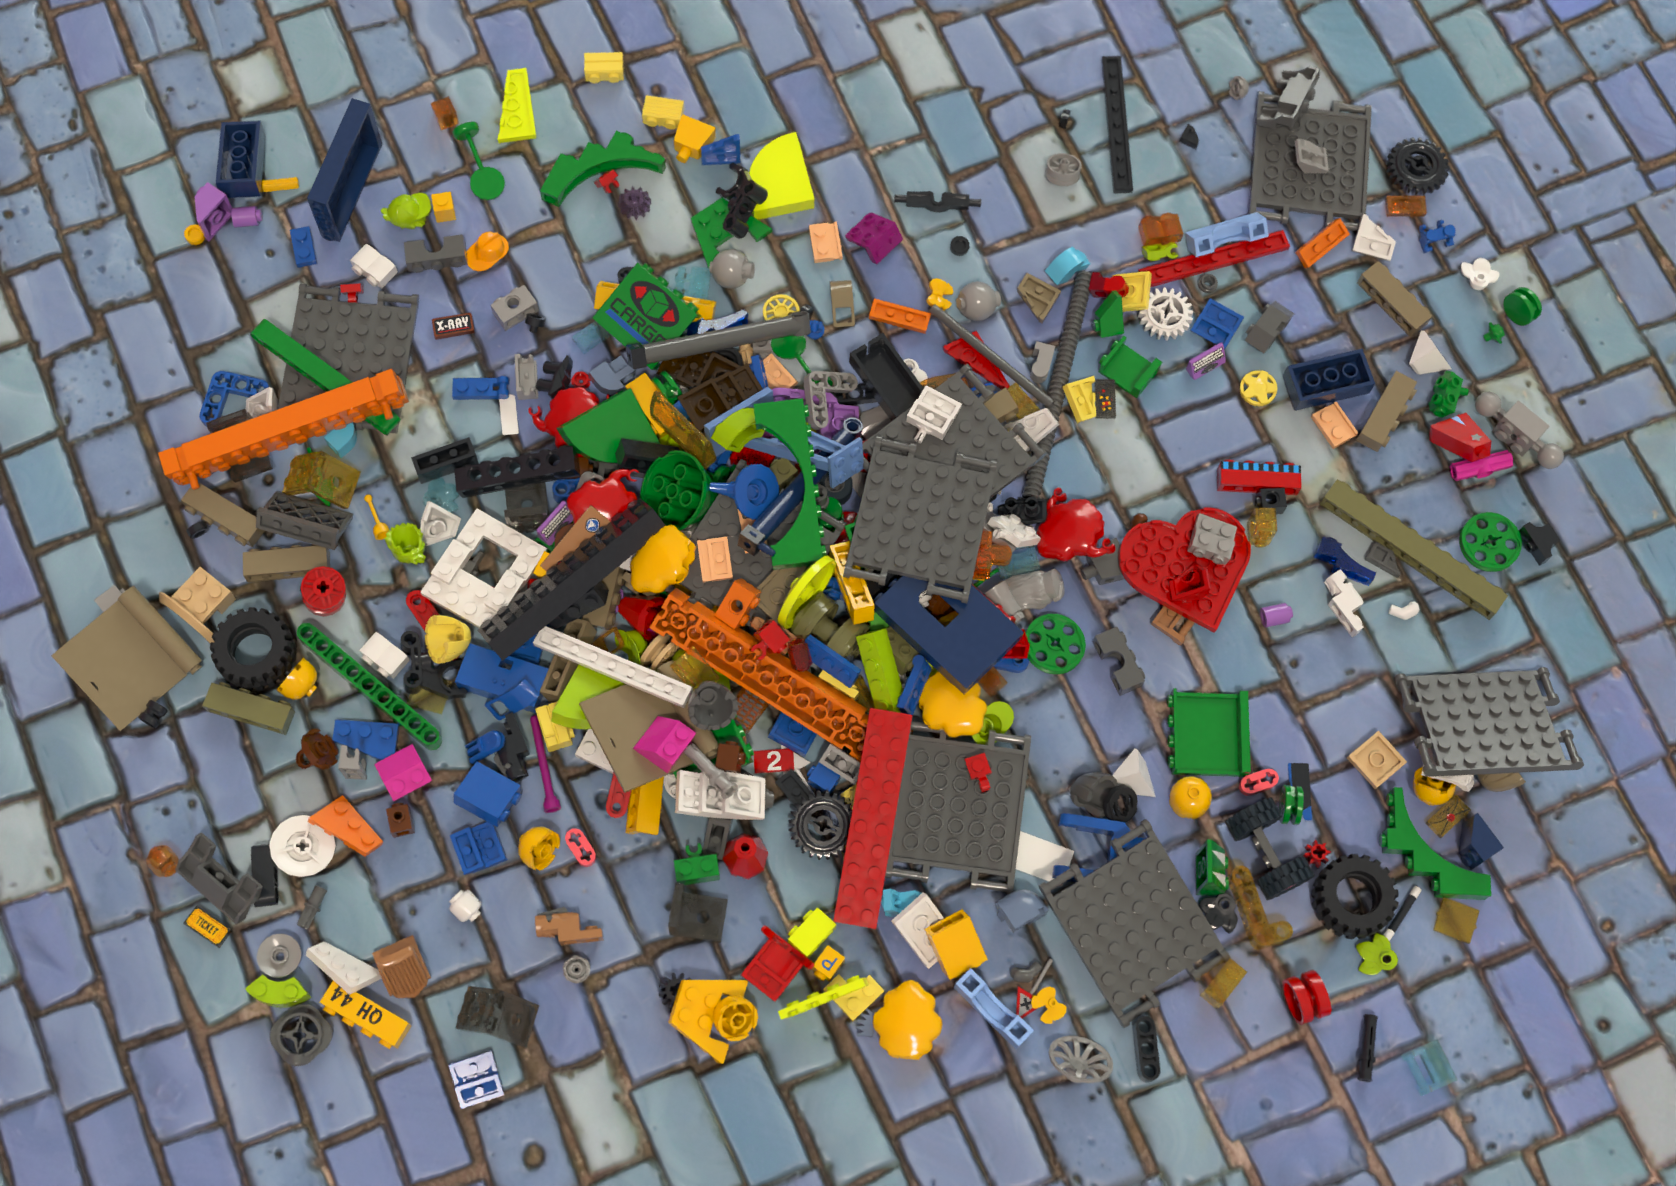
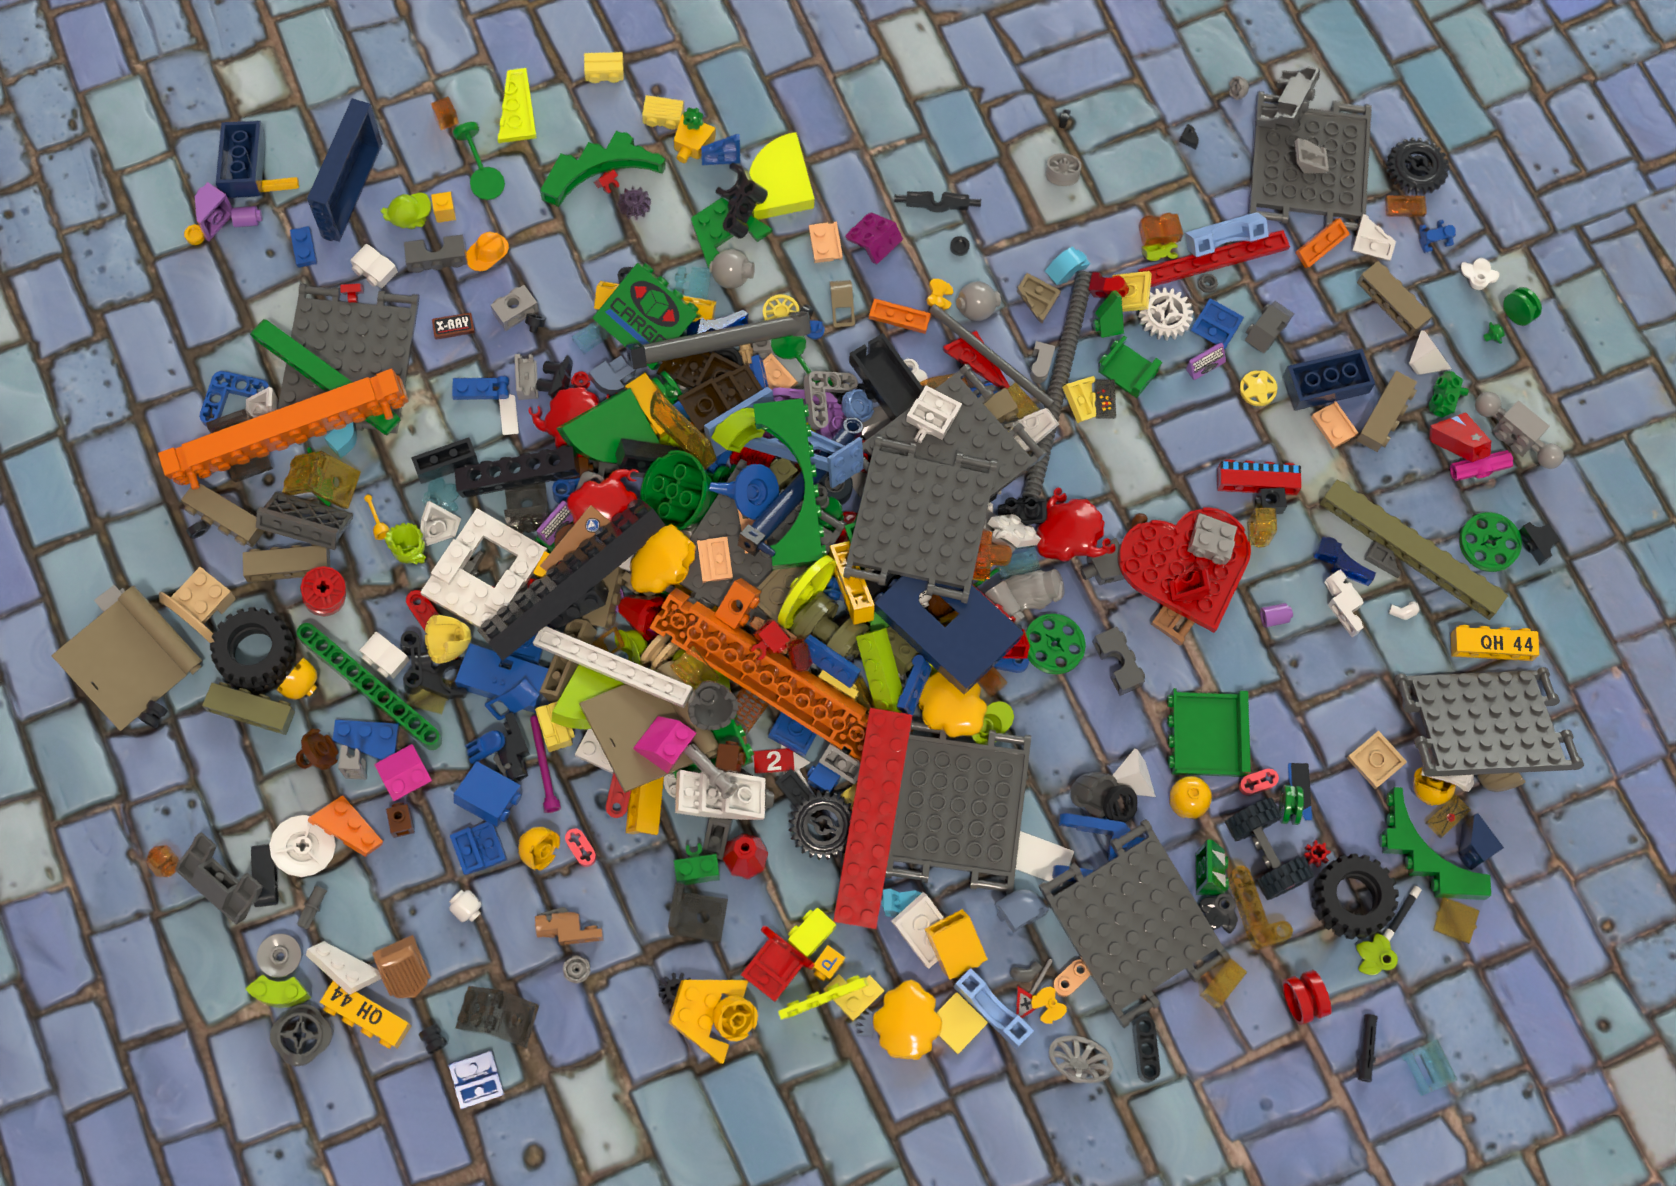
(208, 926): tile -> none
(433, 1038): none -> black wheel
(693, 118): none -> green plant
(857, 405): none -> medium blue hair
(959, 1023): none -> light yellow tile
(978, 769): red plate -> none
(1072, 977): none -> light nougat plate
(1117, 124): black tile -> none
(1494, 643): none -> yellow brick

